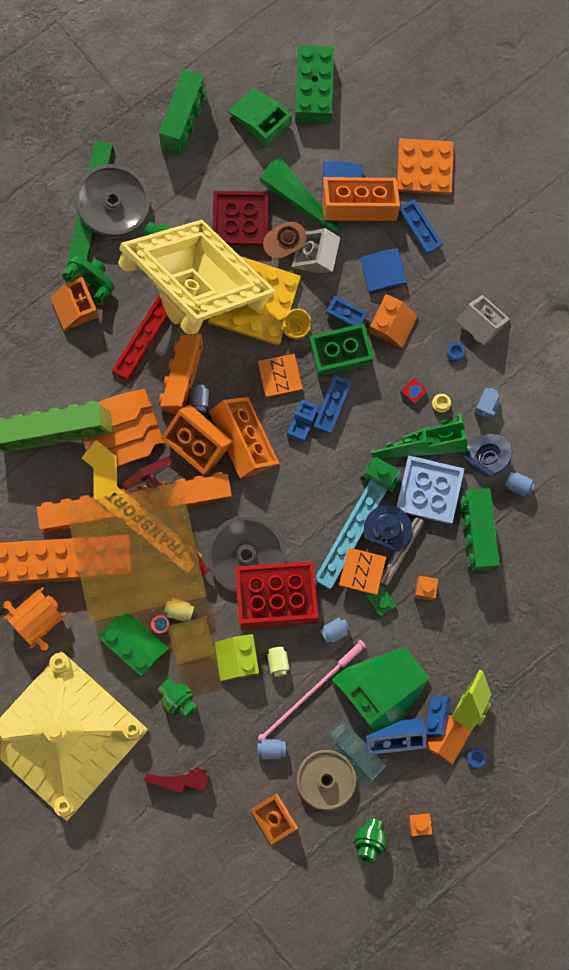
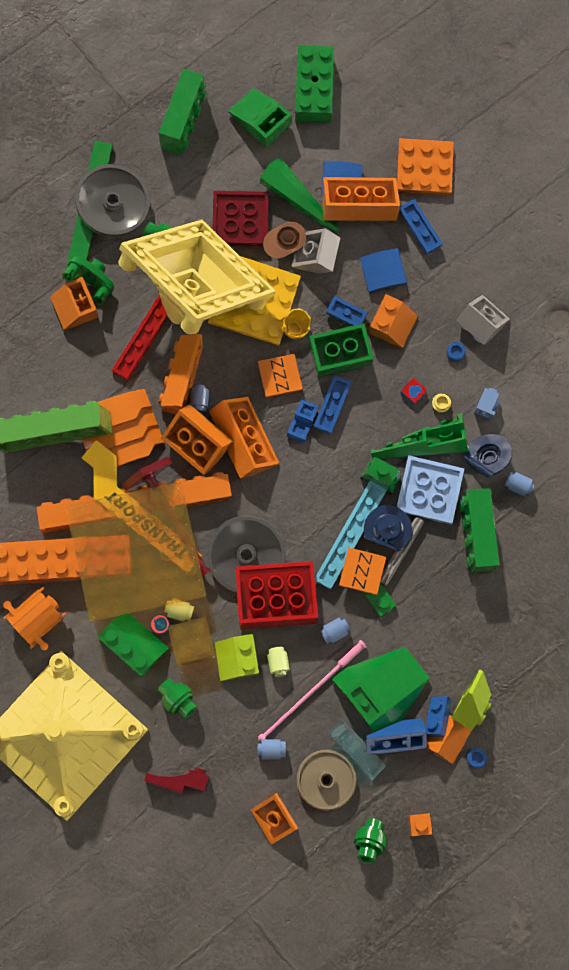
(426, 588): orange brick -> none

